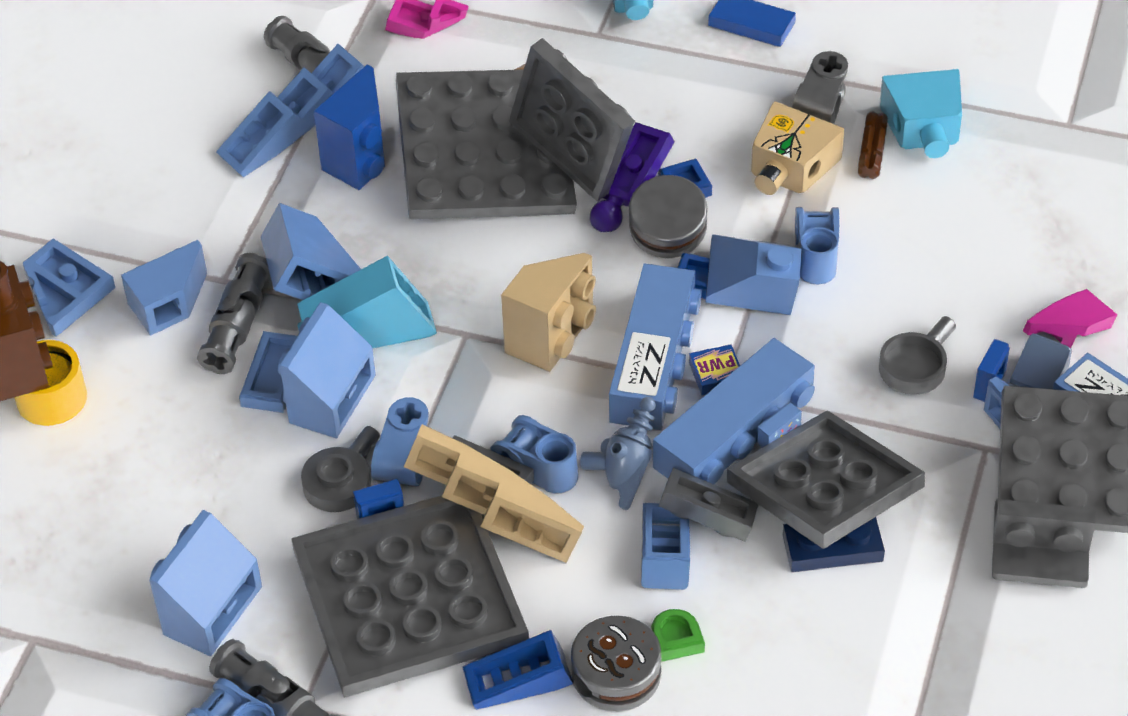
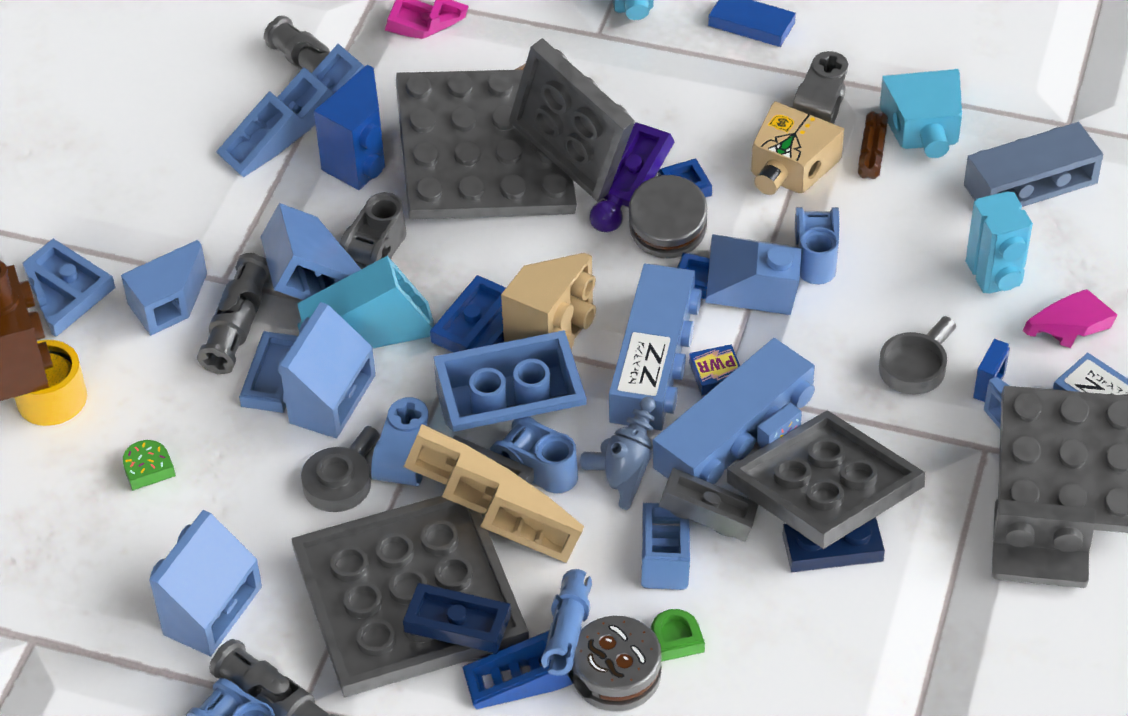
(147, 464): none -> bright green tile
(376, 229): none -> flat silver piece
(378, 498): blue tile -> none
(457, 618): none -> dark blue plate
(472, 319): none -> blue plate
(507, 381): none -> medium blue slope
(568, 612): none -> medium blue pin
(998, 242): none -> medium azure brick
(1036, 166): none -> sand blue brick
(1041, 363): sand blue slope -> none

